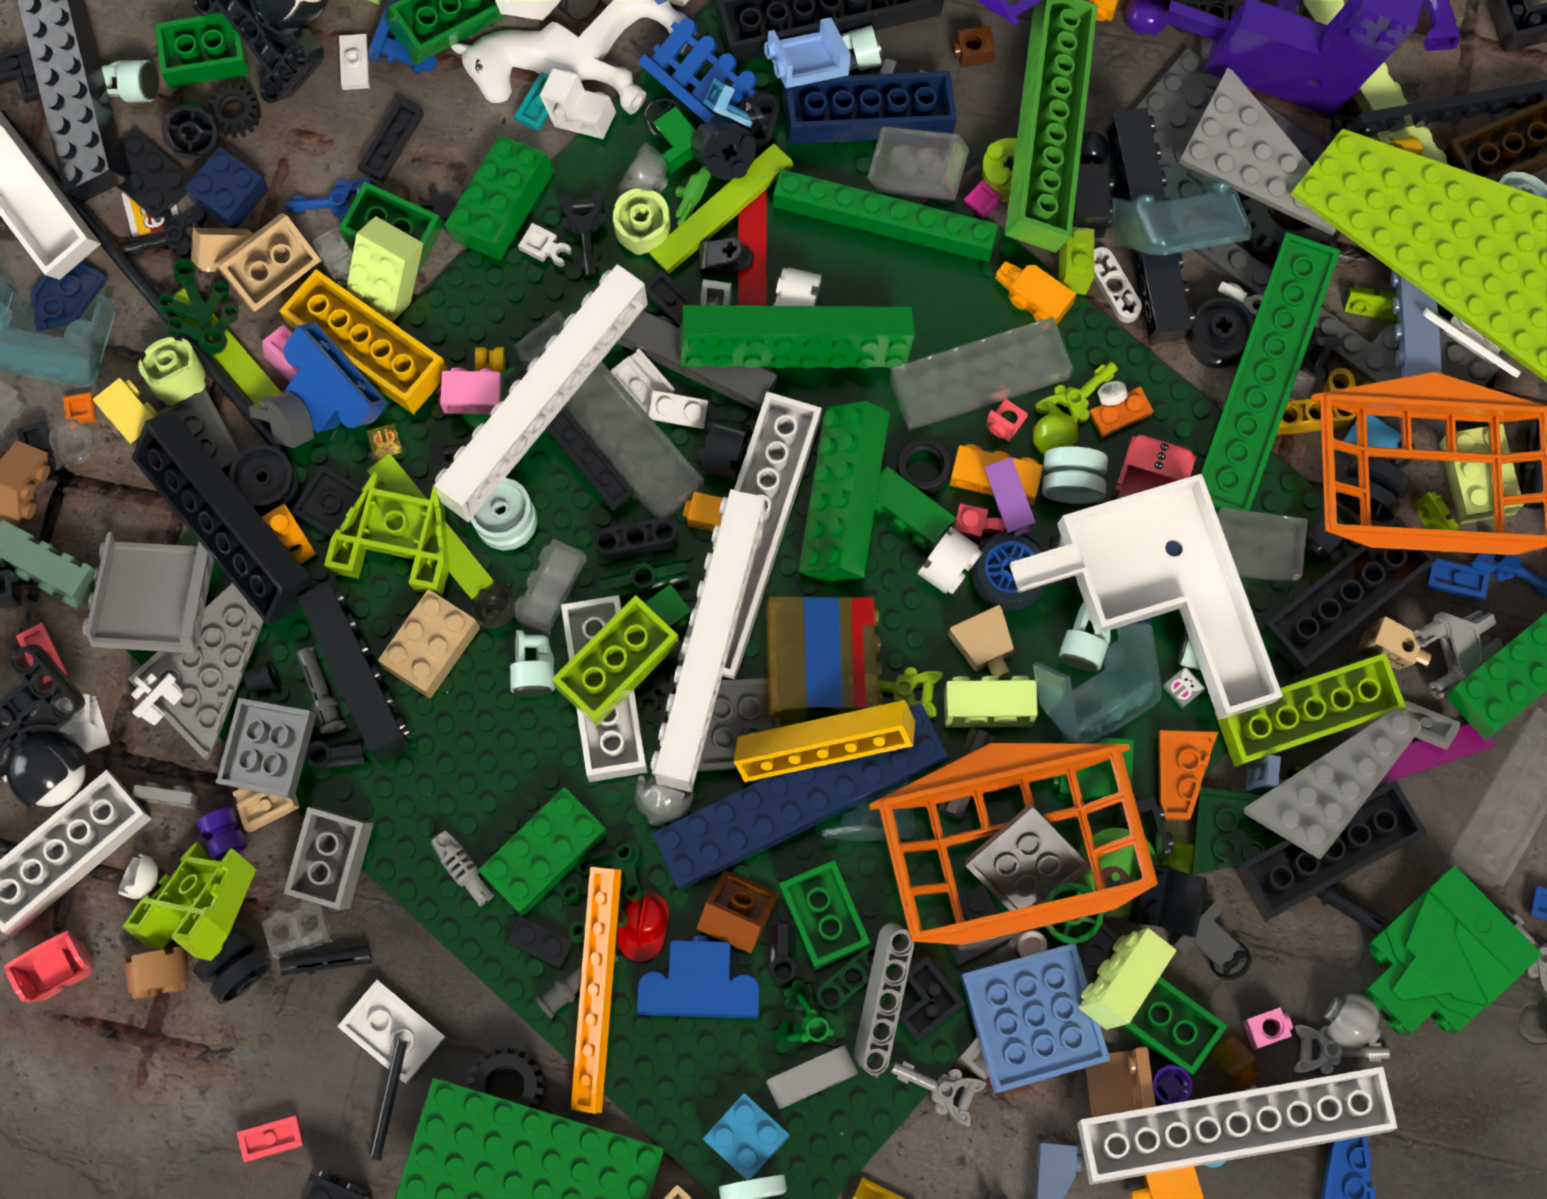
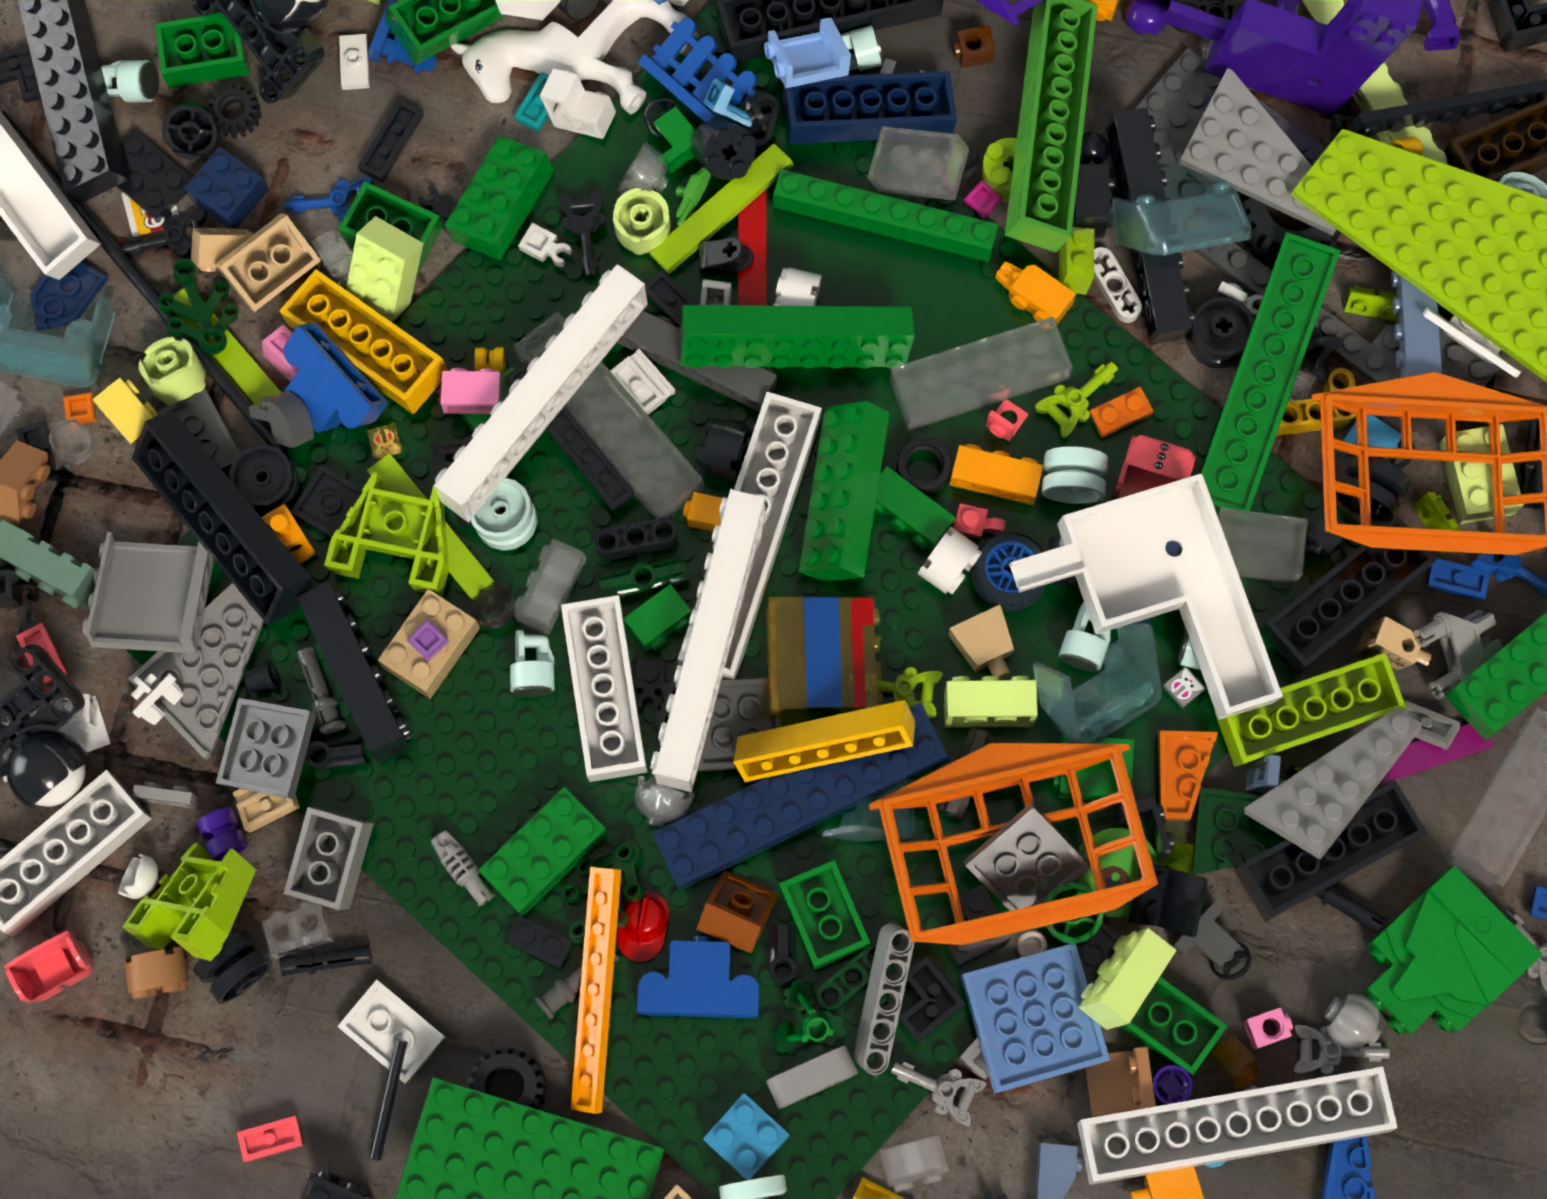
(427, 640): none -> medium lavender tile
(616, 660): lime brick -> none
(677, 409): white plate -> none
(912, 1163): none -> clear brick
(1010, 496): medium lavender brick -> none
(1055, 431): lime hair -> none
(1112, 393): white tile -> none

